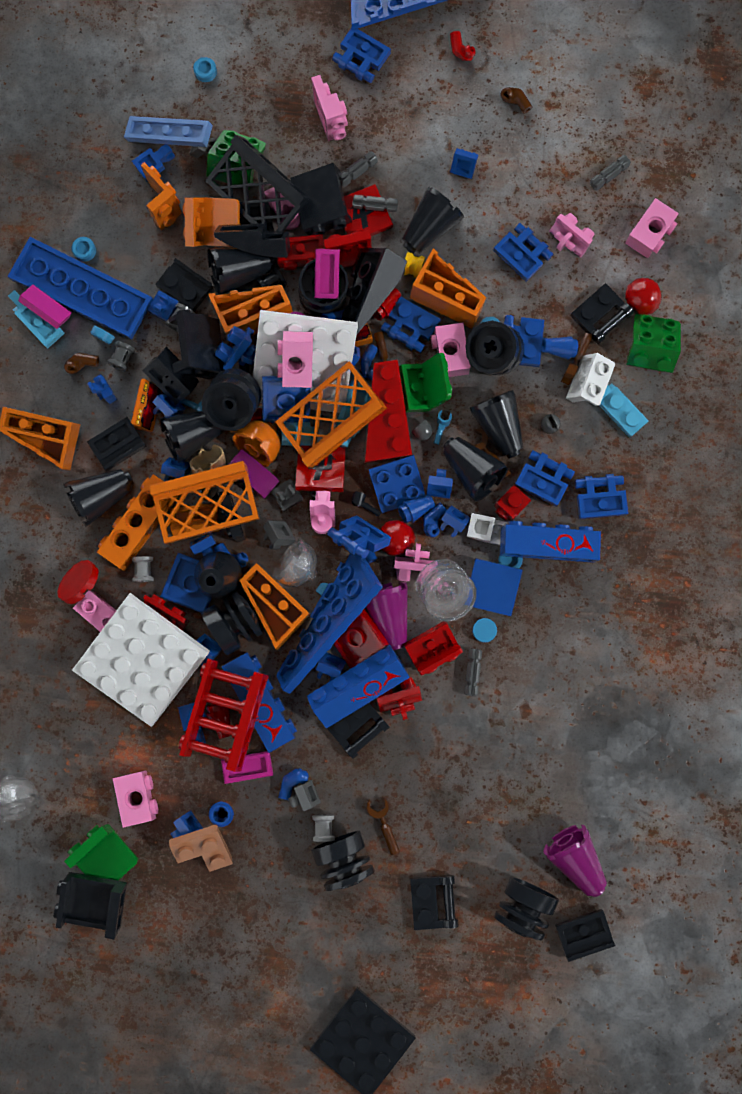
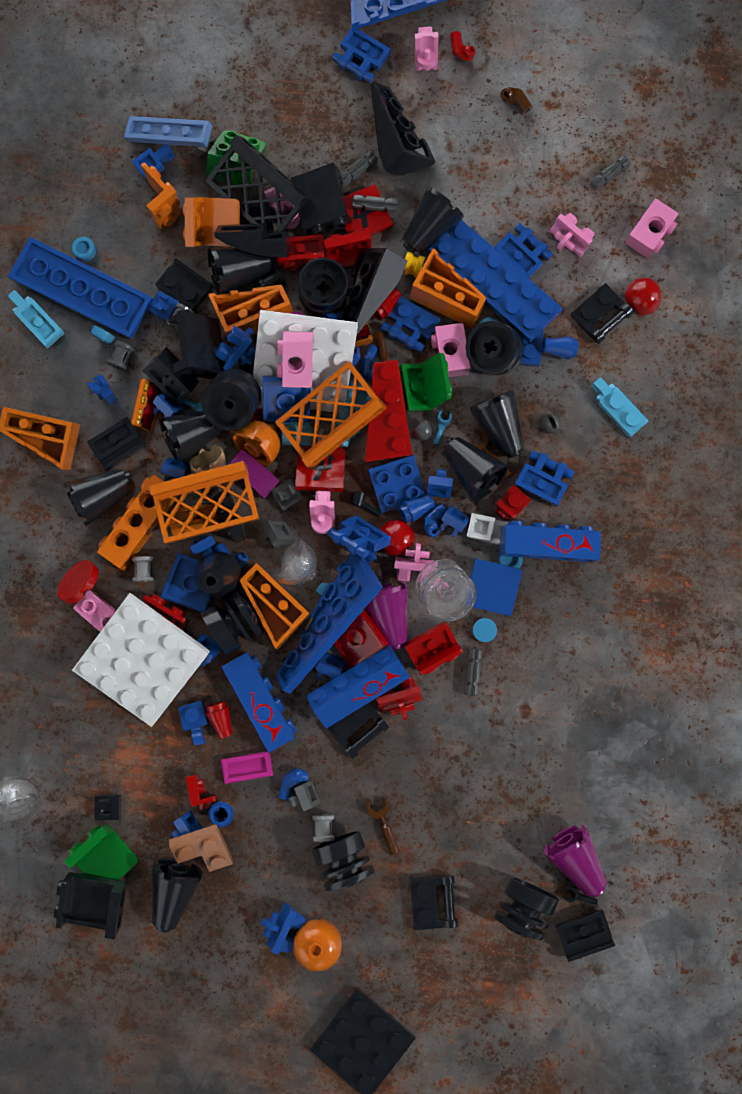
(44, 306): dark pink tile -> none
(79, 361): reddish brown arm -> none
(108, 807): none -> black tile
(129, 811): bright pink brick -> none
(172, 891): none -> black cone
(195, 789): none -> red bracket
(205, 69): dark azure tile -> none
(240, 732): red fence -> none
(279, 926): none -> blue hips
(317, 945): none -> orange cylinder
(327, 273): dark pink tile -> none
(330, 110): bright pink plate -> none
(396, 140): none -> black wedge
(426, 49): none -> bright pink hips
(464, 163): blue tile -> none
(504, 286): none -> blue plate
(572, 368): reddish brown piece -> none
(579, 896): none -> black hand
(591, 379): white bracket -> none
(601, 504): blue plate -> none
(655, 343): green bracket -> none

